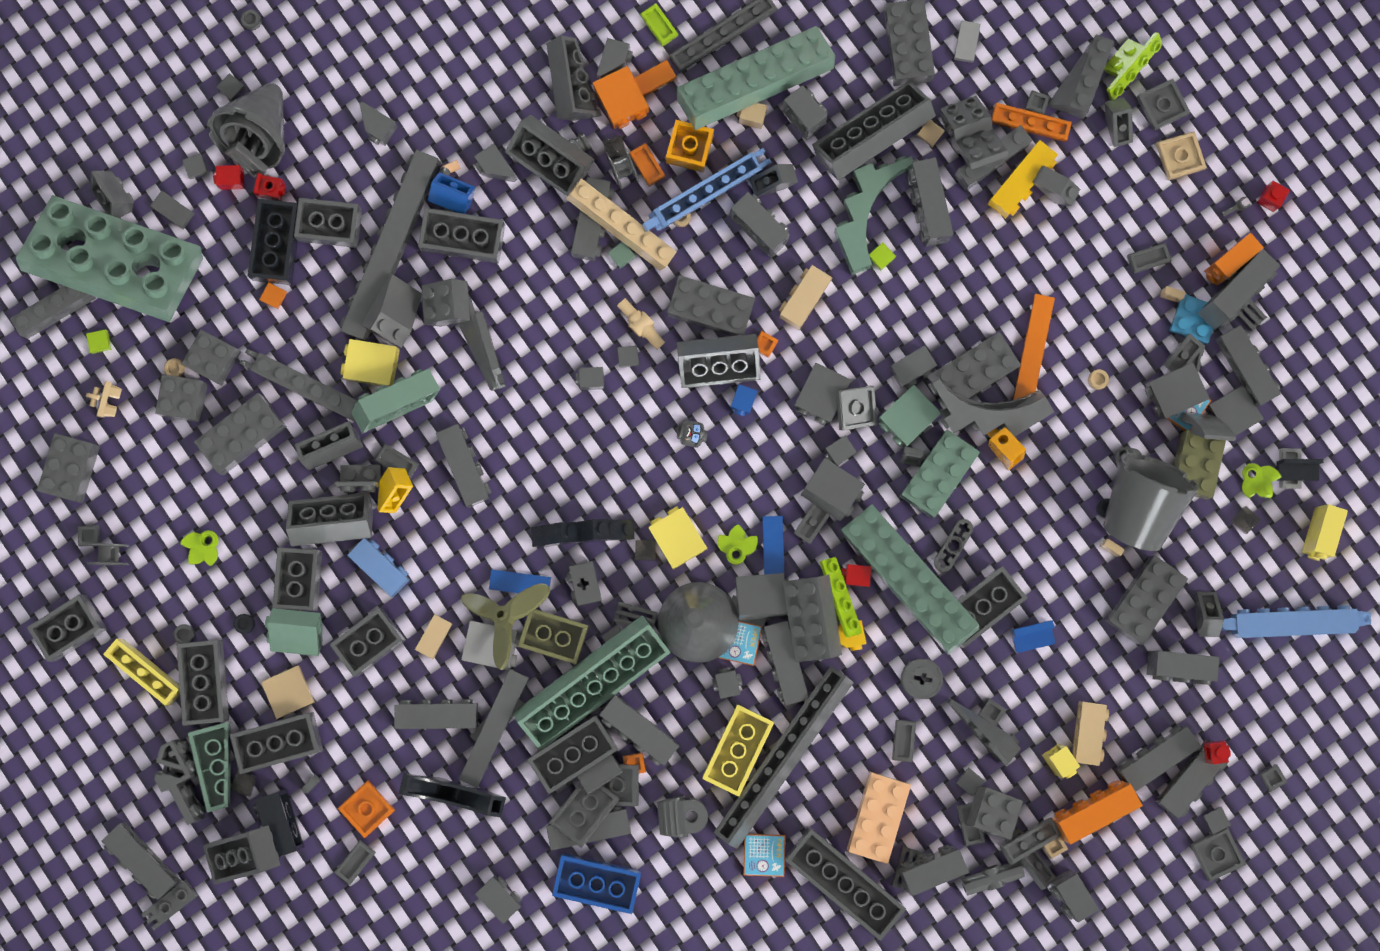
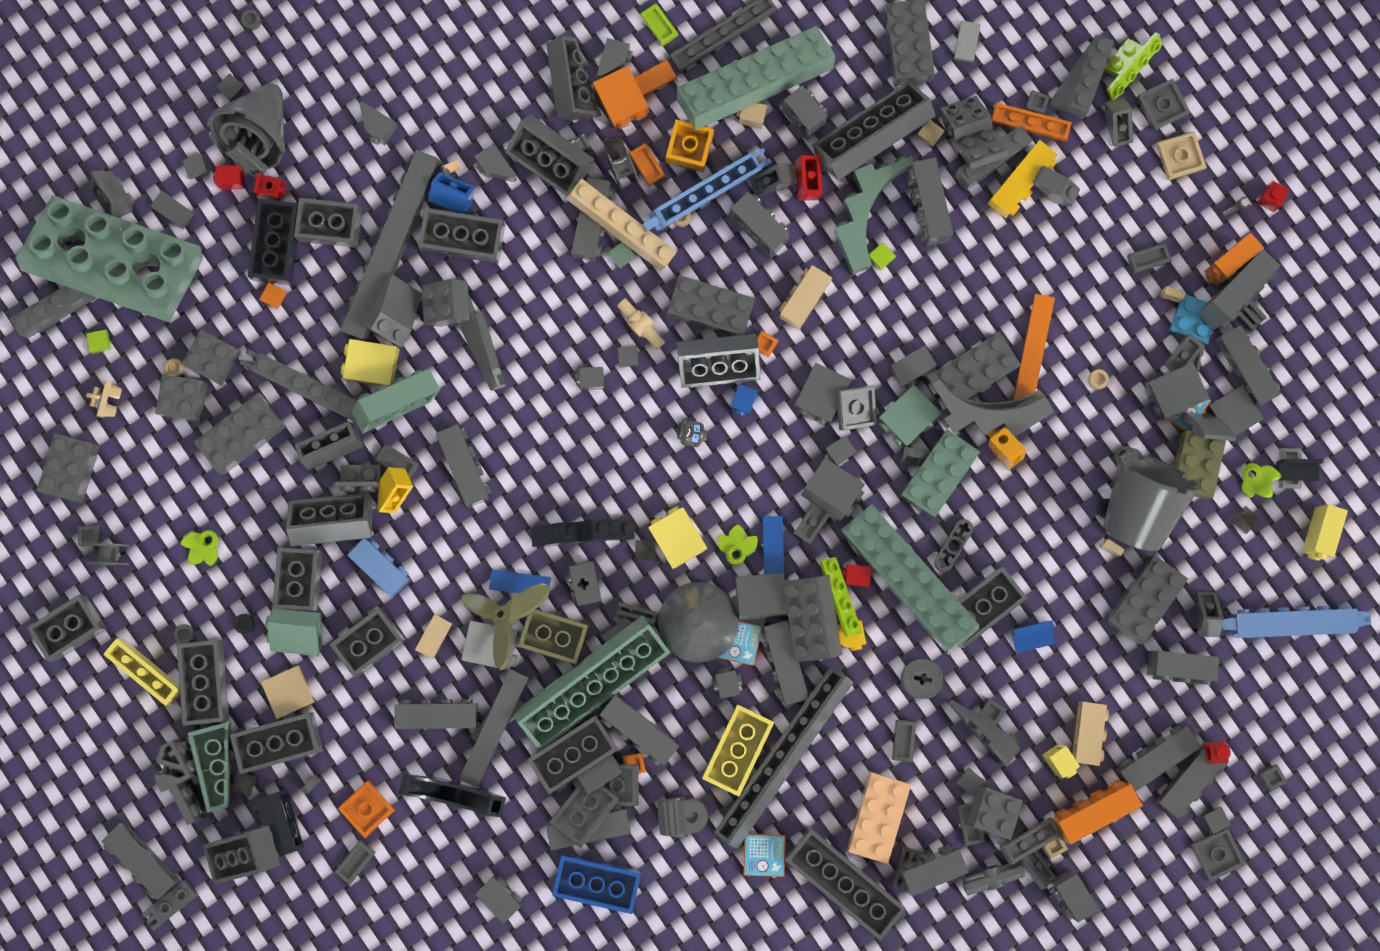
(809, 177): none -> red brick

